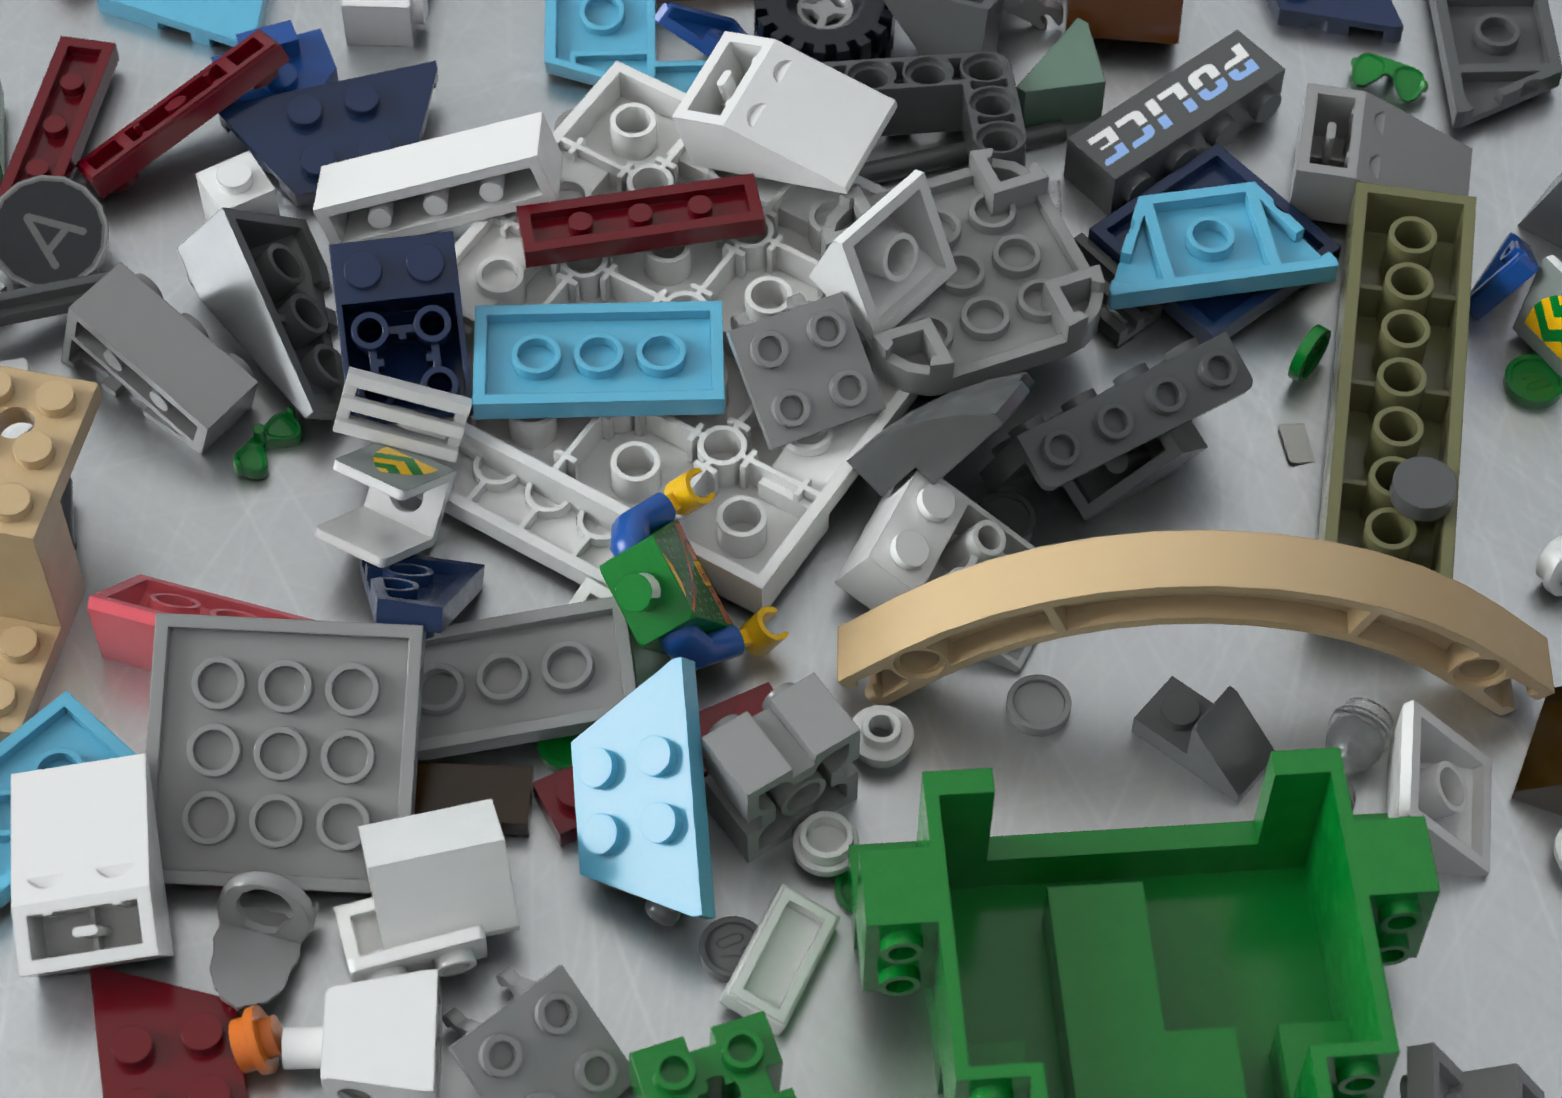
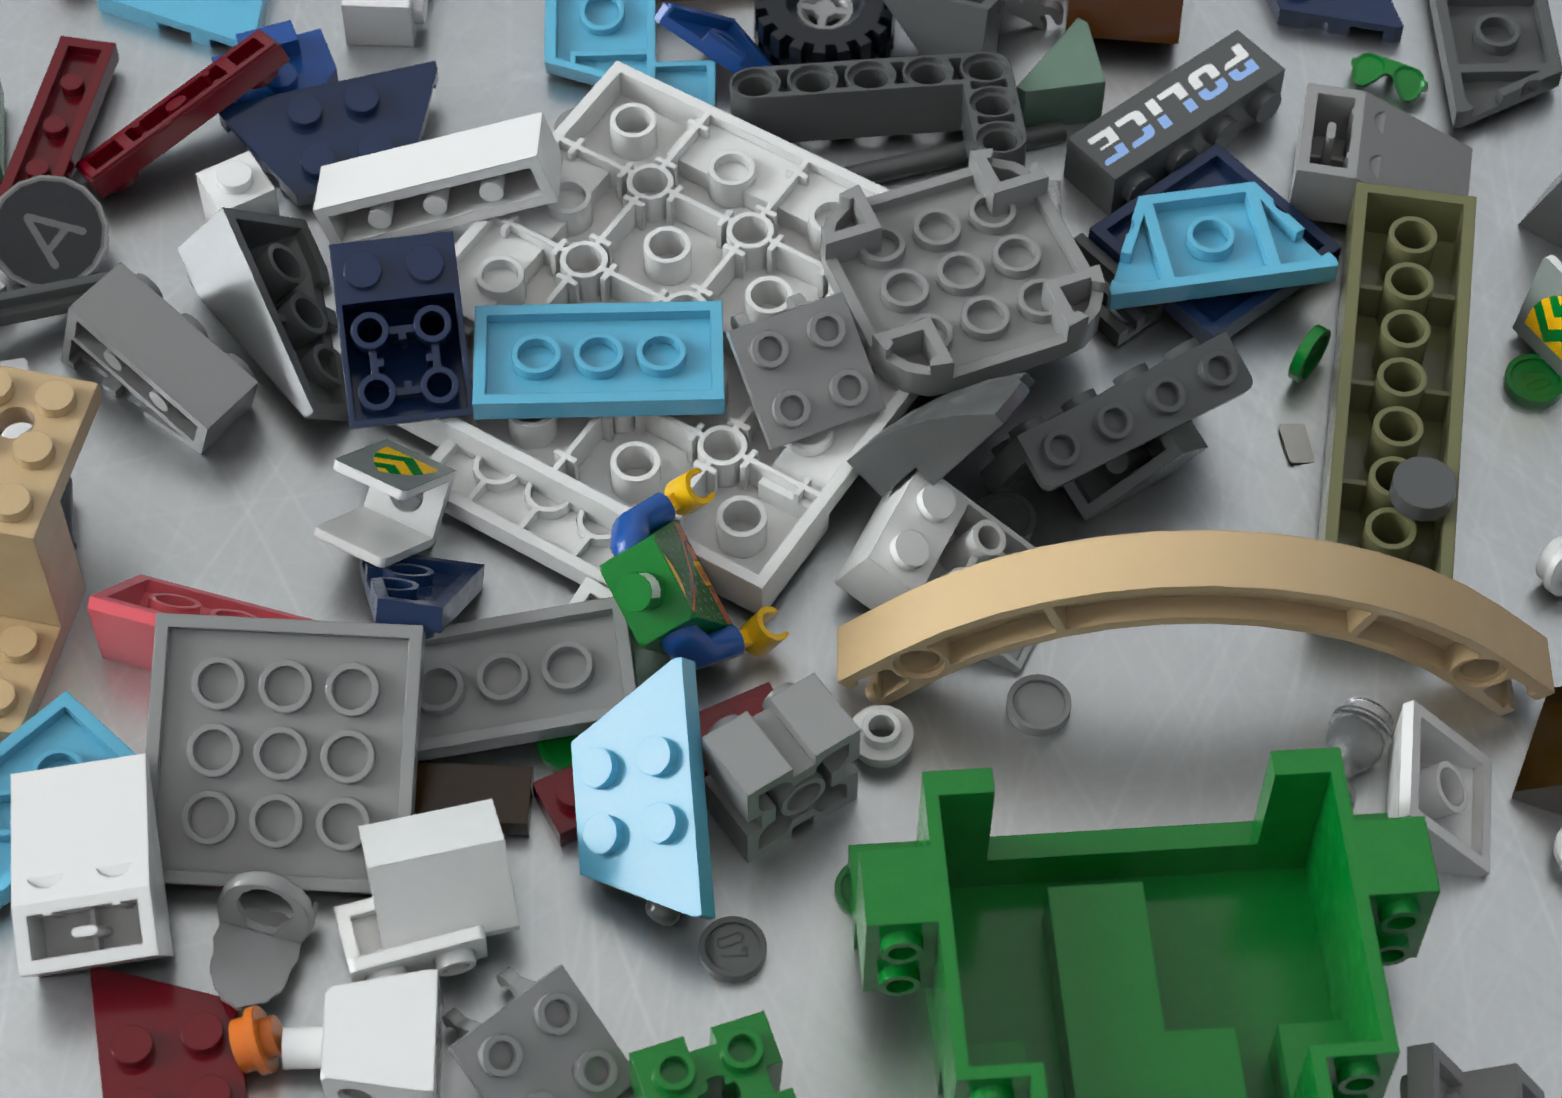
(279, 432): green piece -> none
(395, 436): white tile -> none
(640, 220): dark red plate -> none
(780, 115): white slope -> none
(780, 958): white tile -> none
(823, 843): white plate -> none
(888, 258): white slope -> none
(1209, 739): dark grey slope -> none
(1503, 275): blue tile -> none

